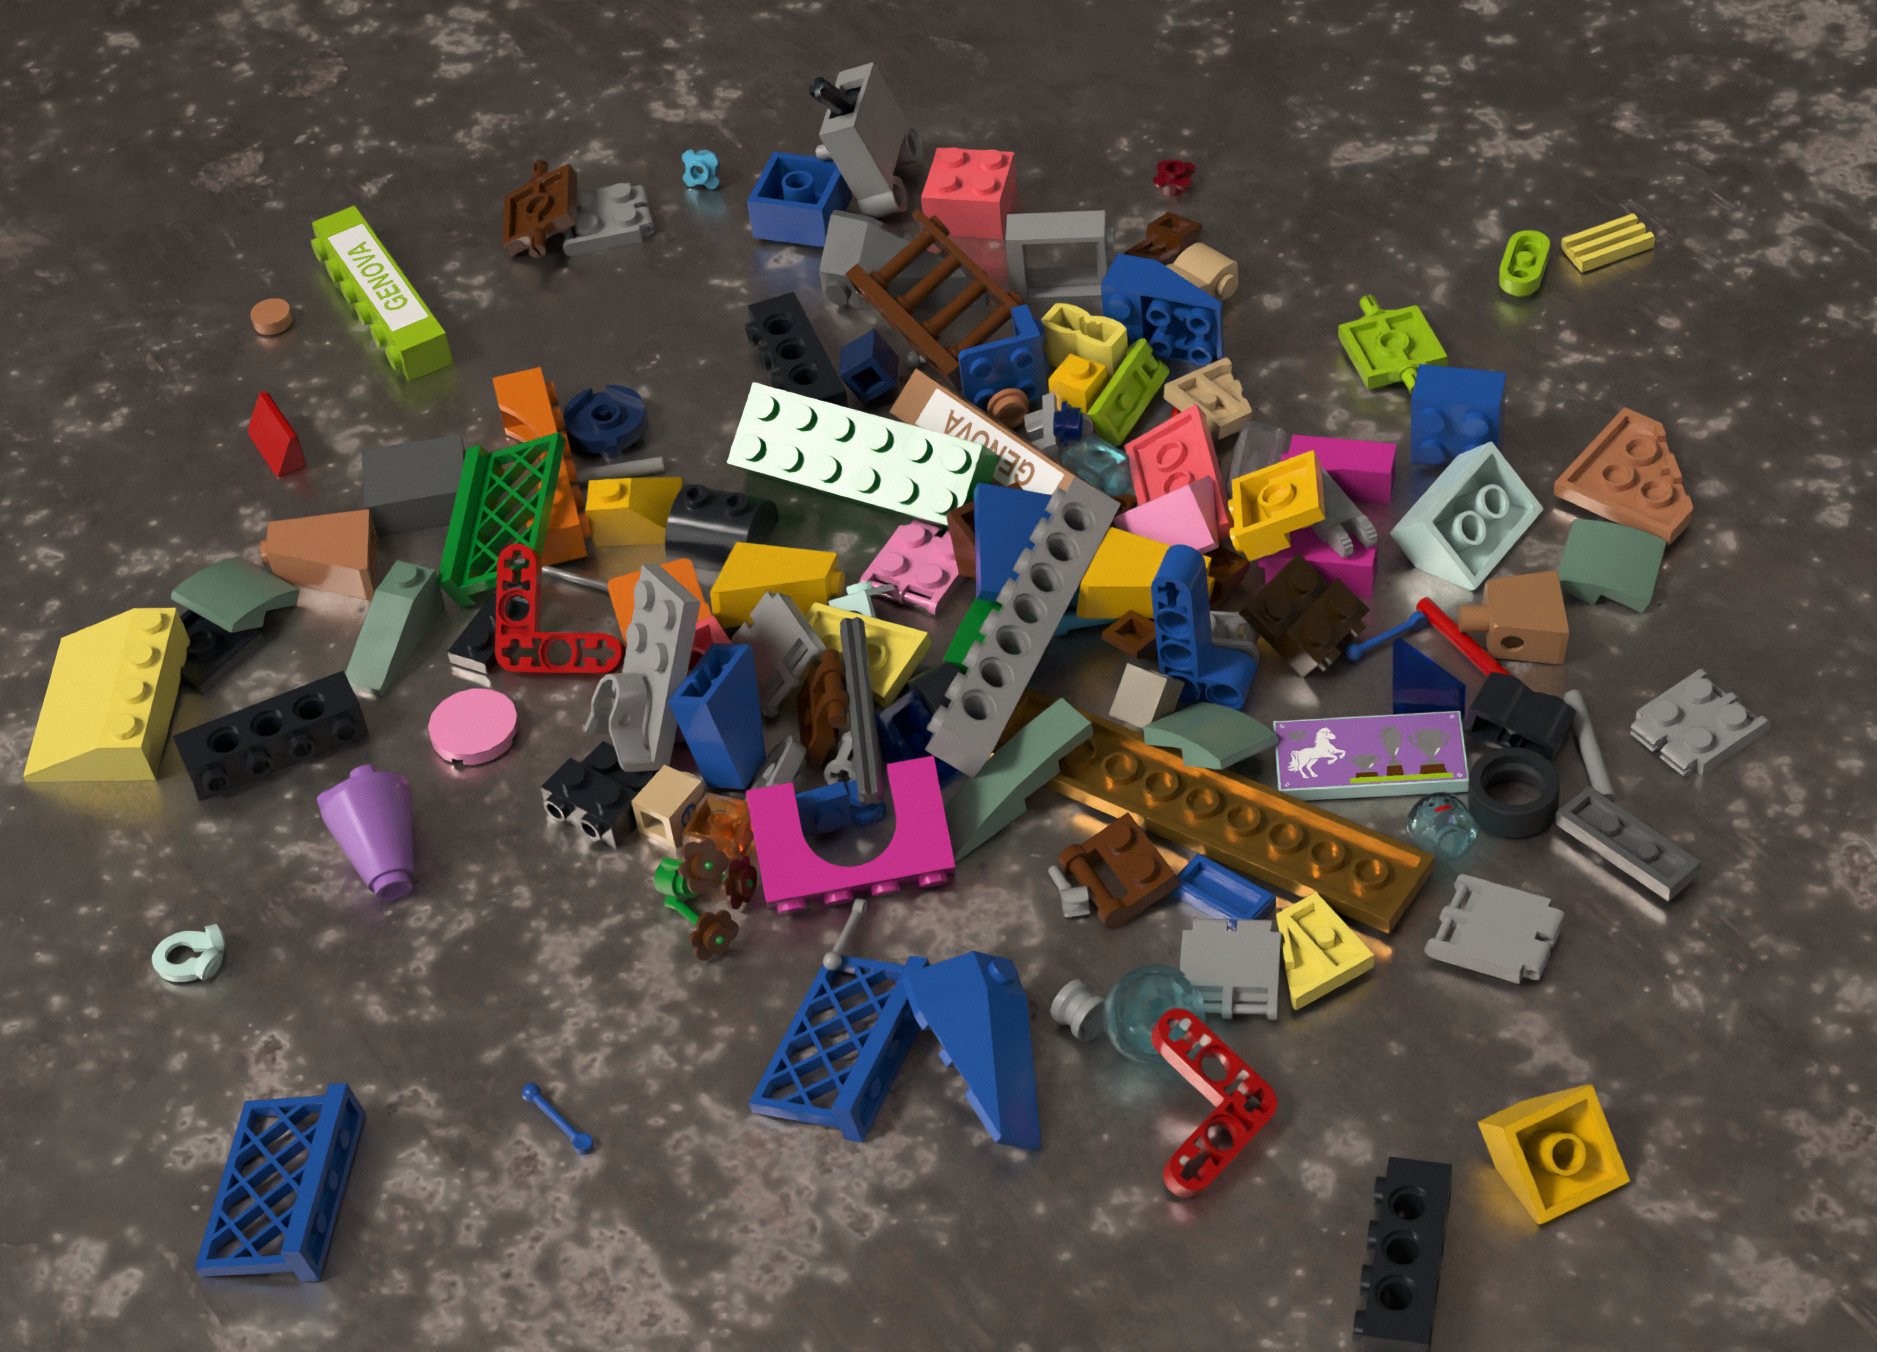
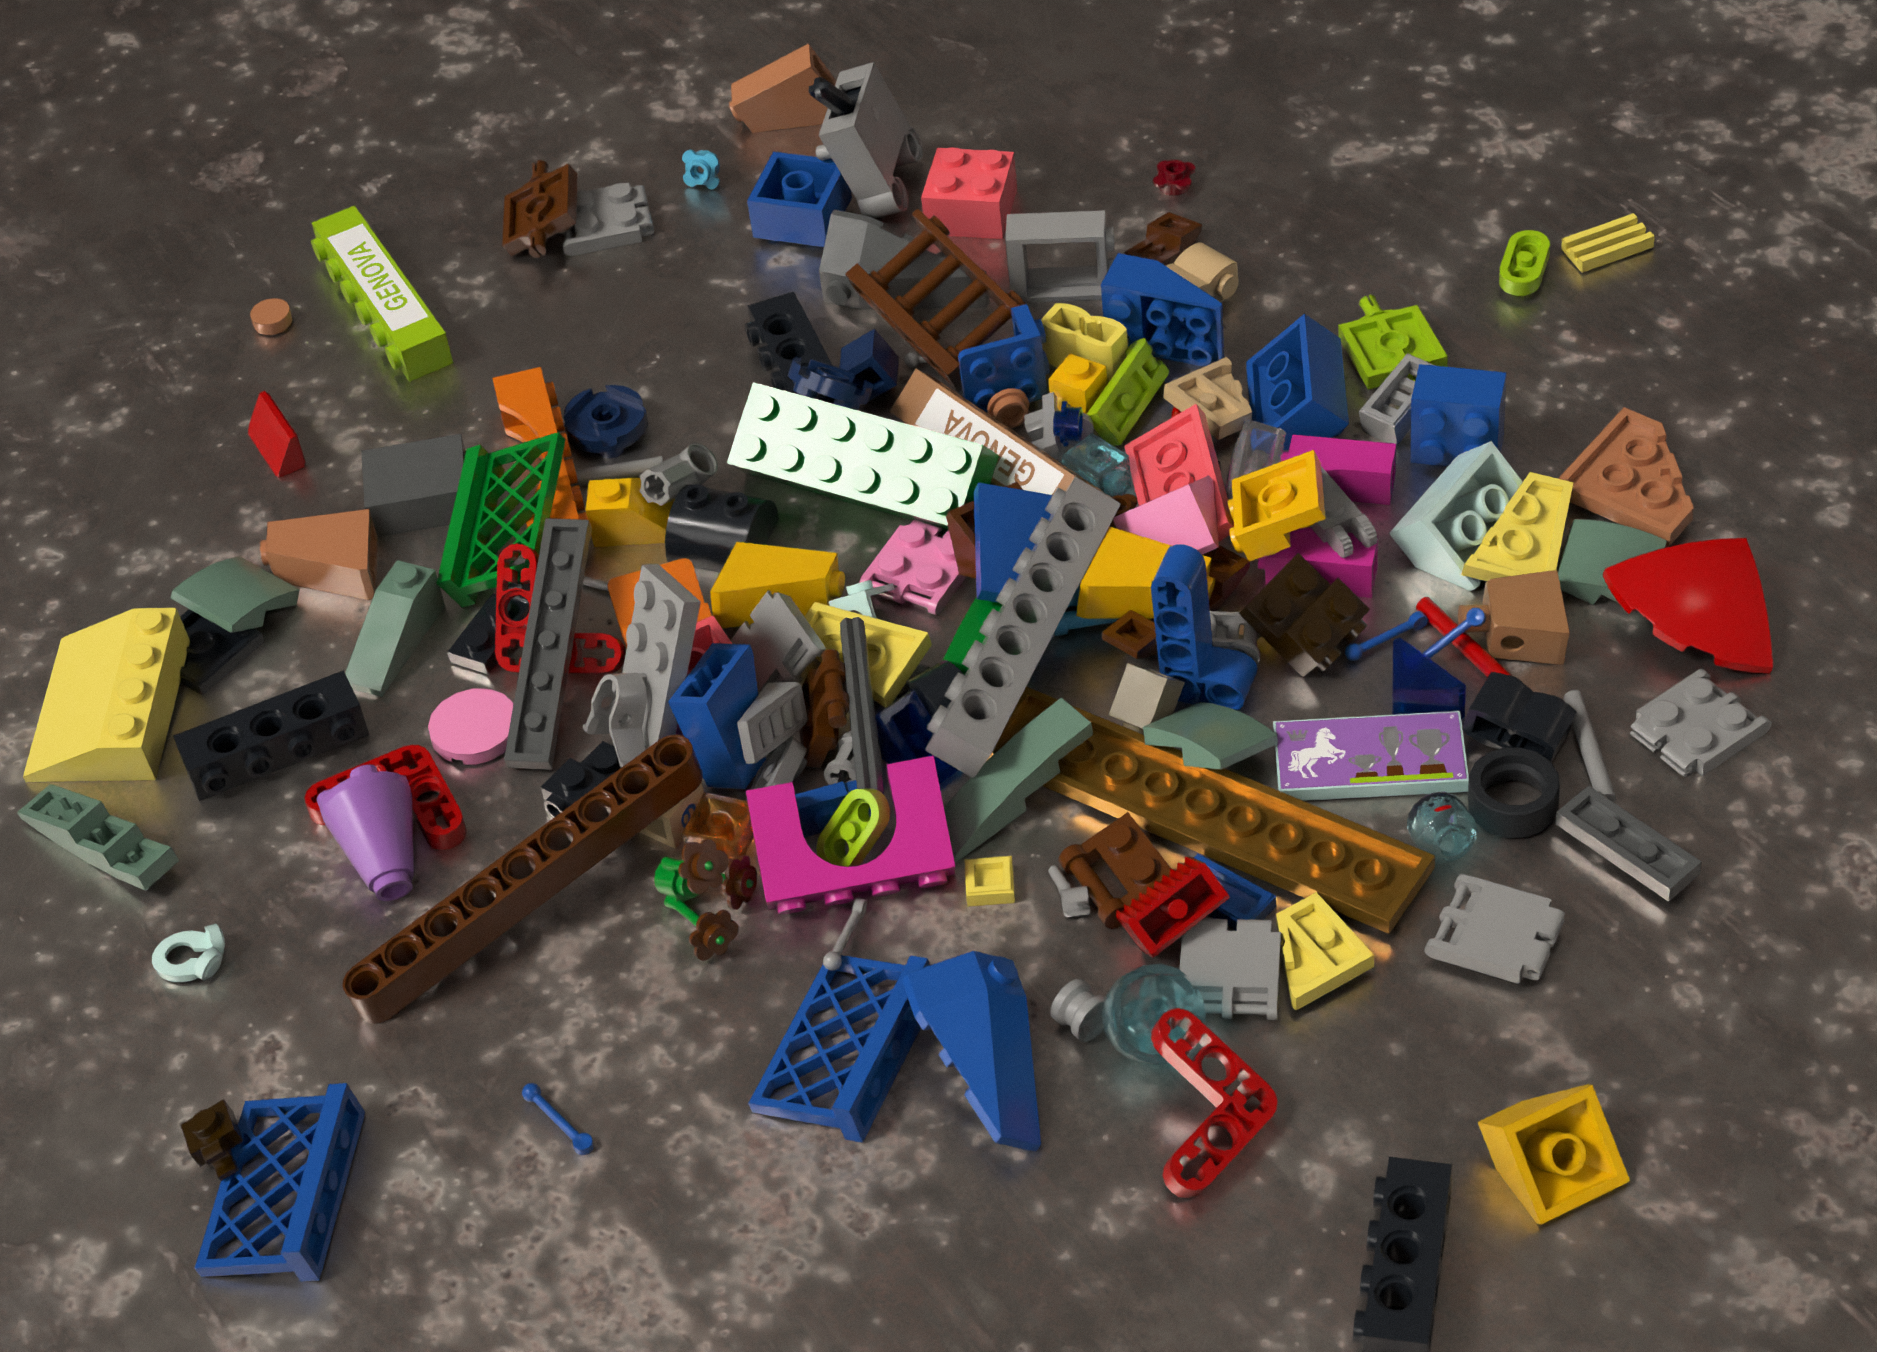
(97, 837): none -> sand green slope
(211, 1136): none -> dark brown plate
(421, 779): none -> red beam
(522, 879): none -> reddish brown beam
(548, 644): none -> dark grey plate
(666, 479): none -> light grey piece
(771, 719): none -> light grey slope
(779, 93): none -> nougat slope
(828, 381): none -> dark blue plate
(853, 825): none -> lime plate
(989, 881): none -> light yellow tile
(1172, 906): none -> red brick
(1300, 382): none -> blue slope
(1383, 420): none -> light grey slope
(1474, 617): none -> blue hinge
(1527, 532): none -> light yellow wing
(1700, 598): none -> red brick

